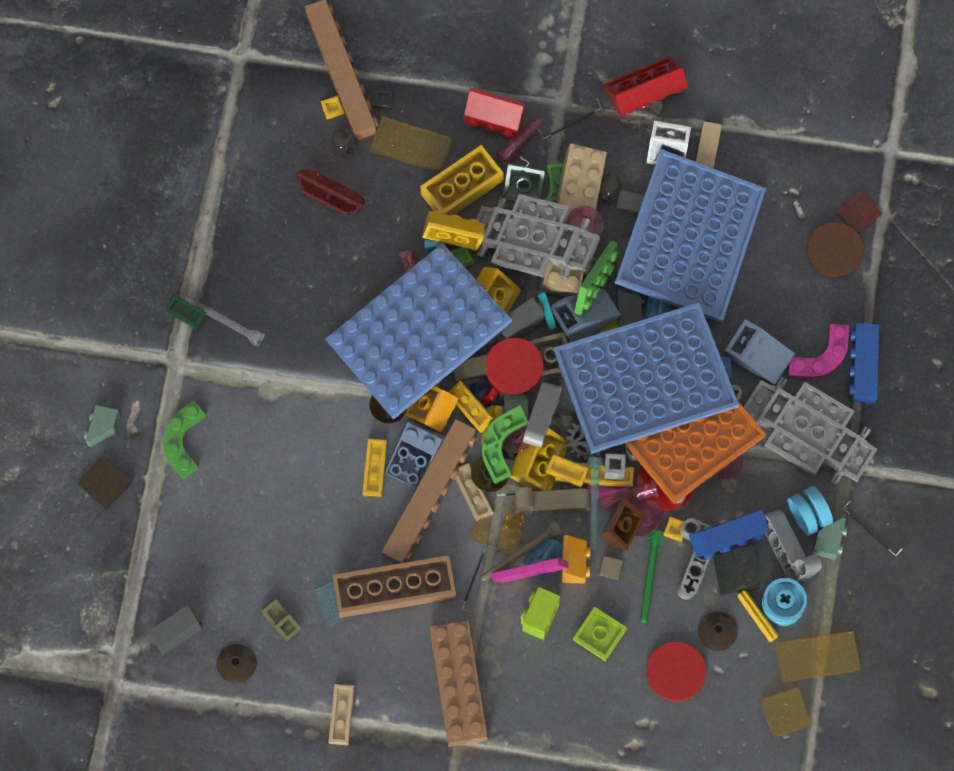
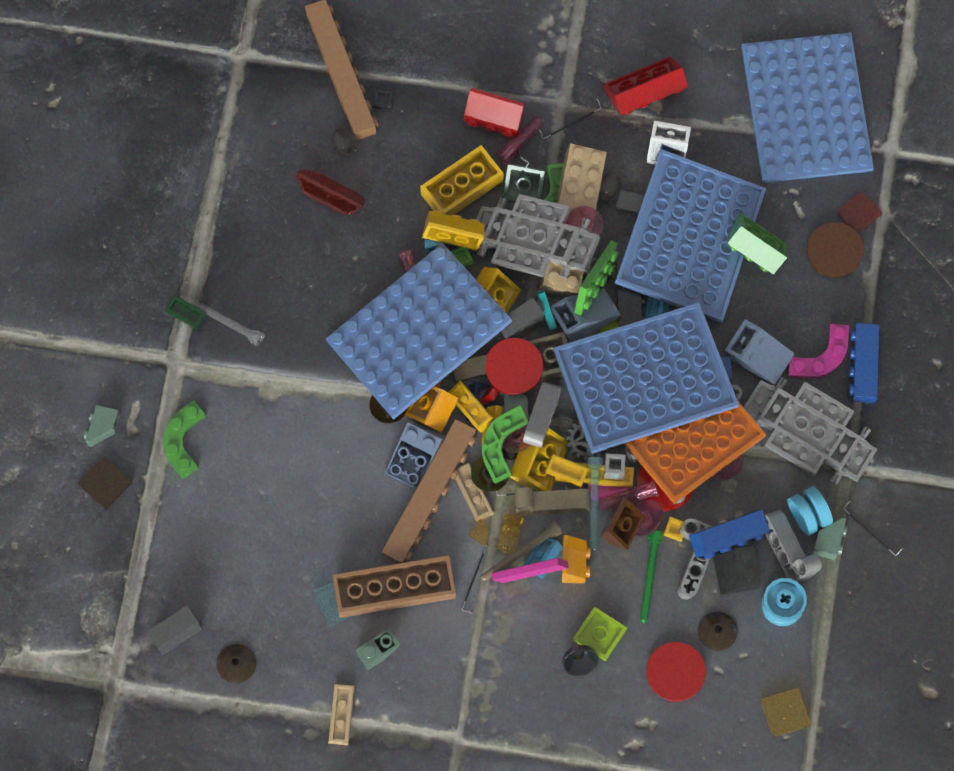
(281, 620): olive slope -> none
(332, 107): yellow tile -> none
(374, 467): yellow tile -> none
(377, 649): none -> sand green slope
(411, 144): clear yellow tile -> none
(458, 683): medium nougat brick -> none
(541, 613): lime brick -> none
(580, 664): none -> black piece
(610, 568): dark tan tile -> none
(708, 144): tan tile -> none
(757, 244): none -> slope
(757, 615): yellow axle -> none
(806, 107): none -> medium blue plate
(817, 656): clear yellow tile -> none

